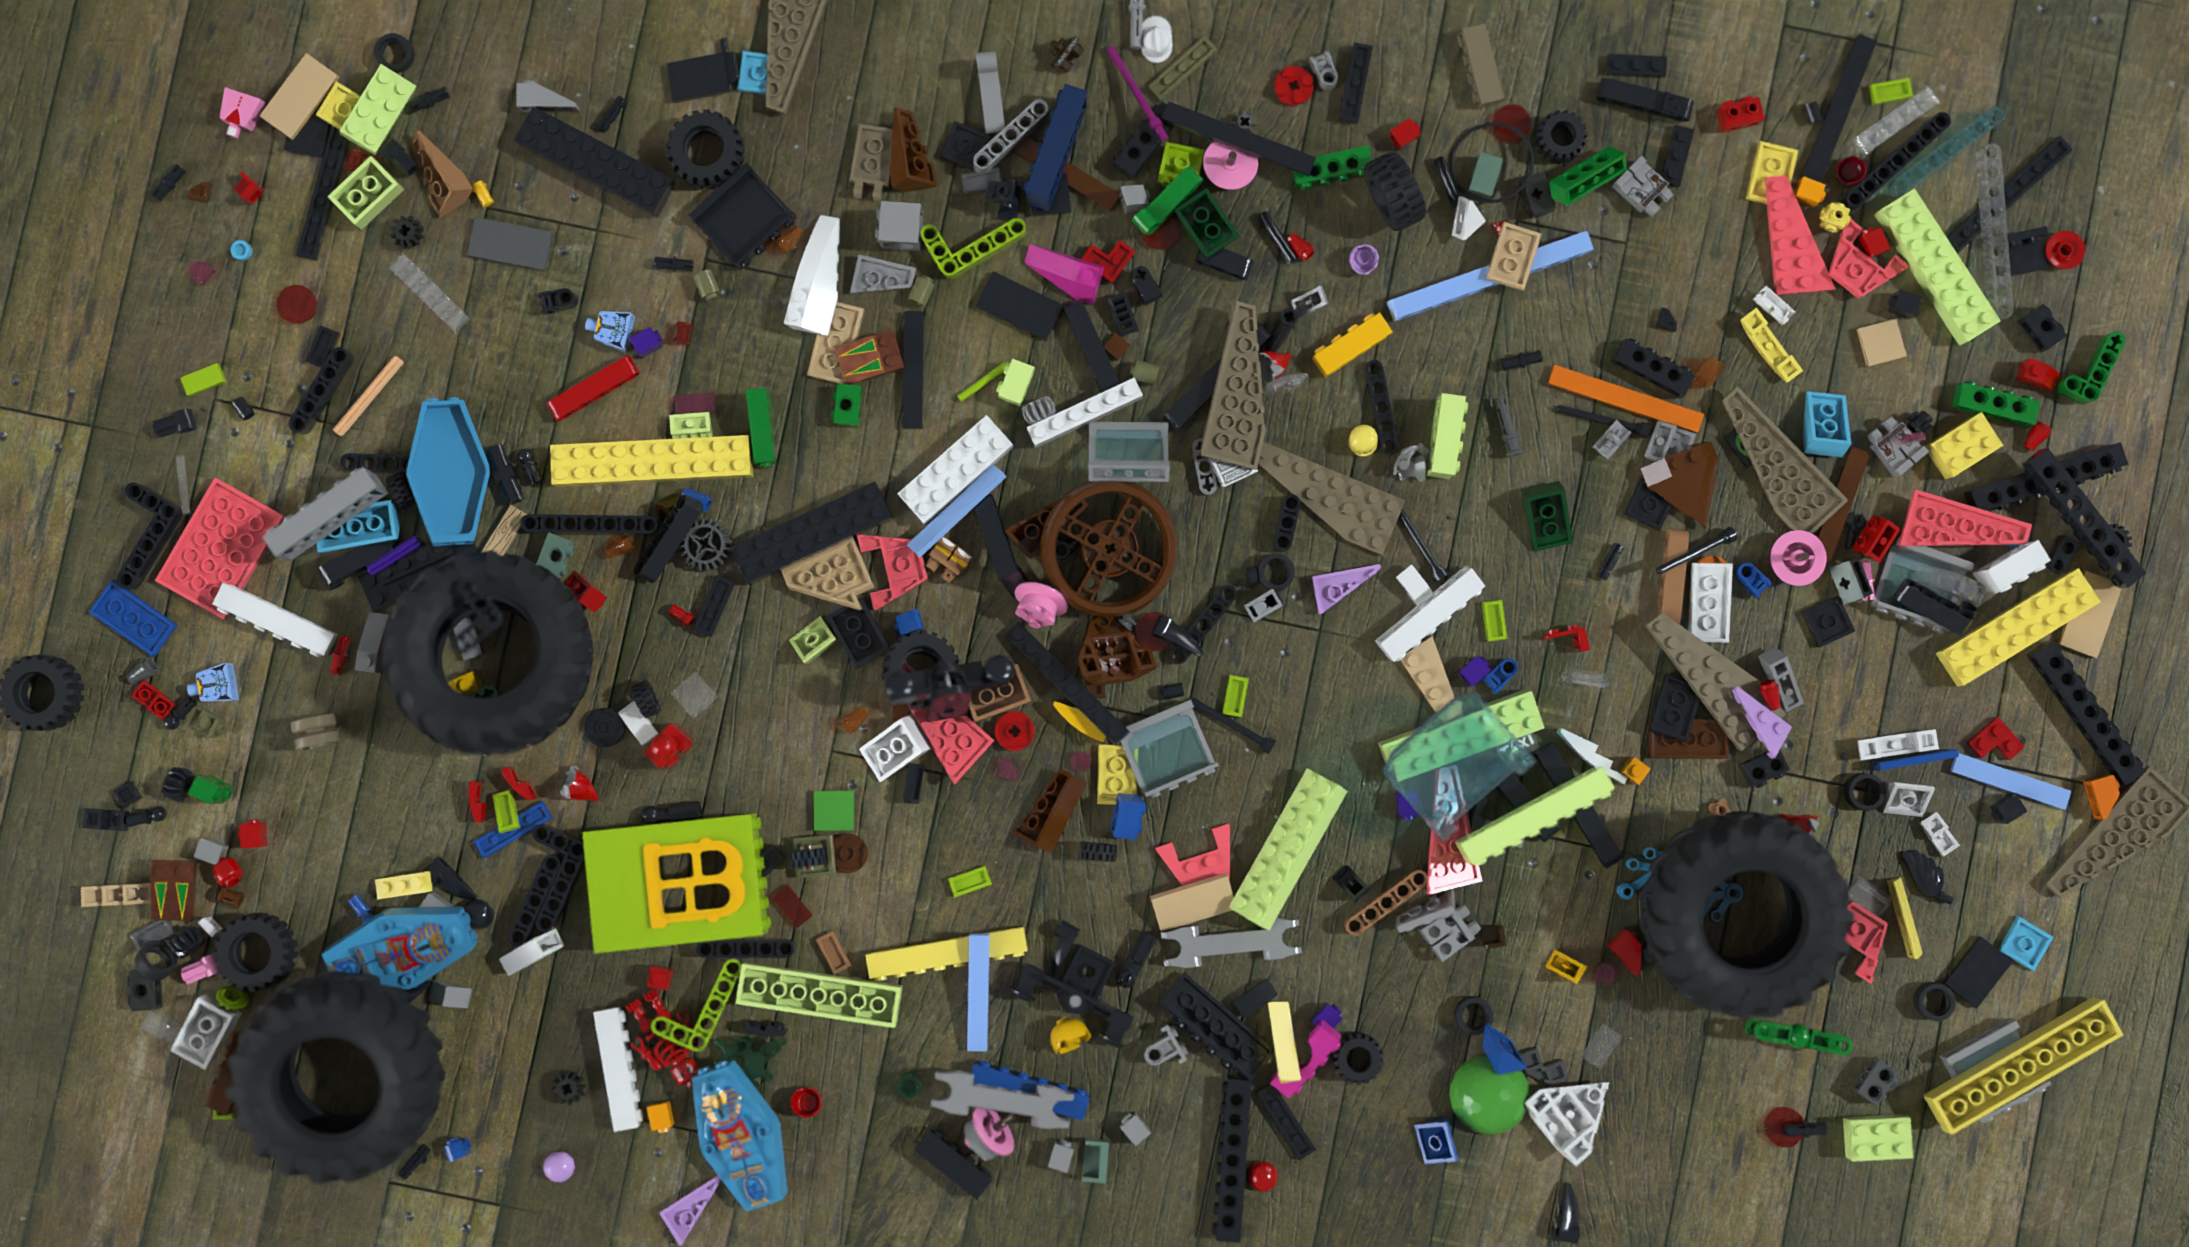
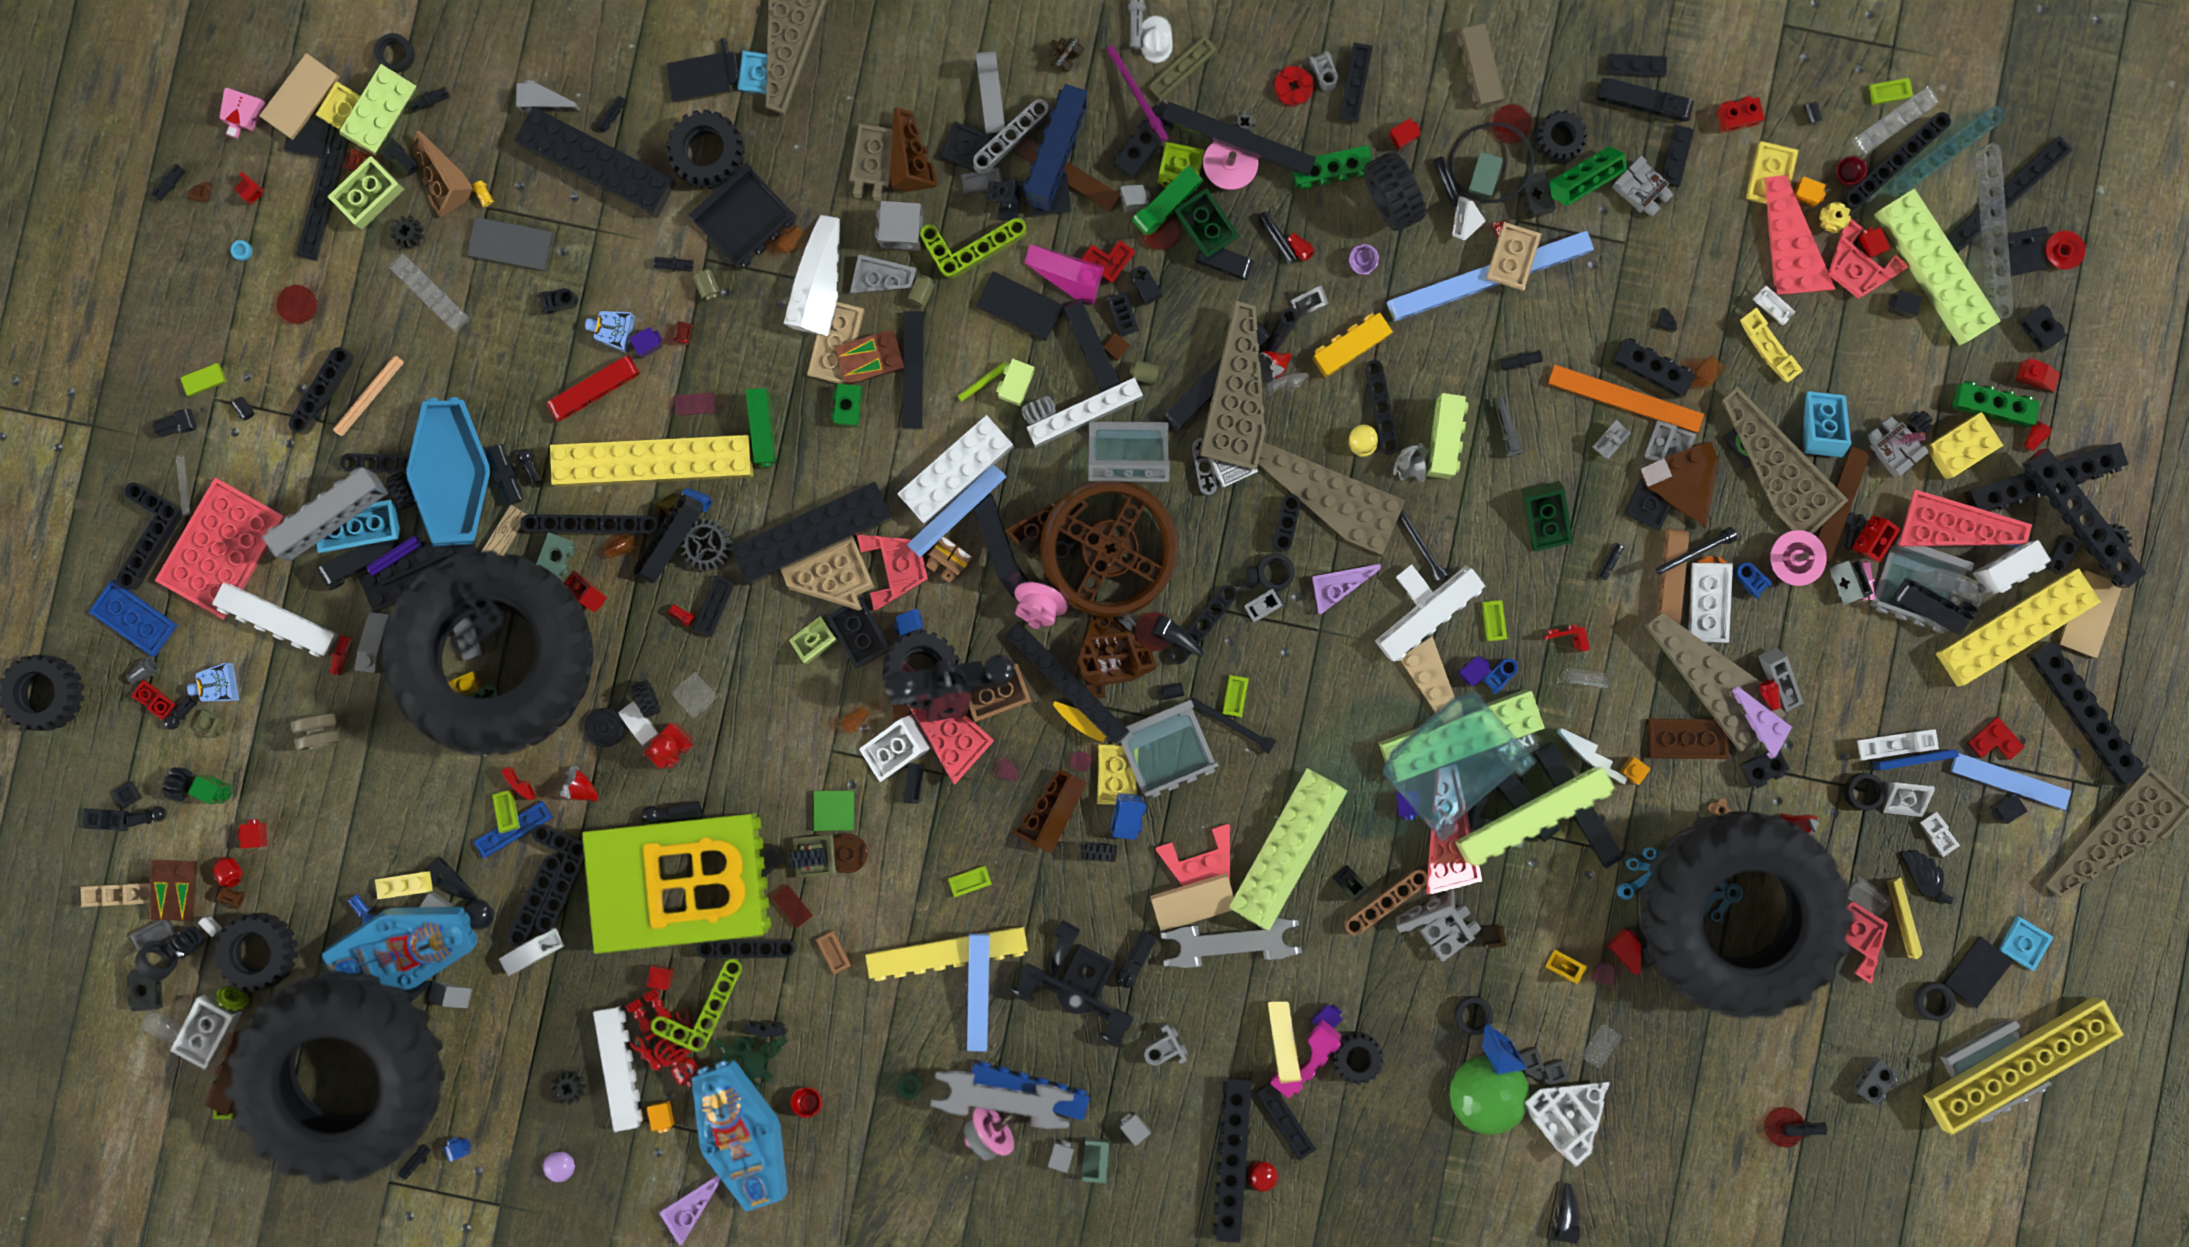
(200, 969): bright pink piece -> none
(201, 272): clear pink tile -> none
(210, 850): light grey panel -> none
(322, 346): black tile -> none
(477, 808): red slope -> none
(690, 425): yellowish green slope -> none
(819, 994): yellowish green brick -> none
(953, 1163): black brick -> none
(1023, 738): red plate -> none
(1068, 1035): yellow cylinder -> none
(1216, 1028): black plate -> none
(1255, 998): black slope -> none
(1436, 1141): blue slope -> none
(1641, 429): black piece -> none
(1674, 709): black tile -> none
(1798, 1036): green piece -> none
(1828, 621): black tile -> none
(1839, 108): black tile -> none
(1878, 1137): yellowish green brick -> none
(1881, 342): tan tile -> none
(2096, 366): green beam -> none
(2102, 794): orange slope -> none

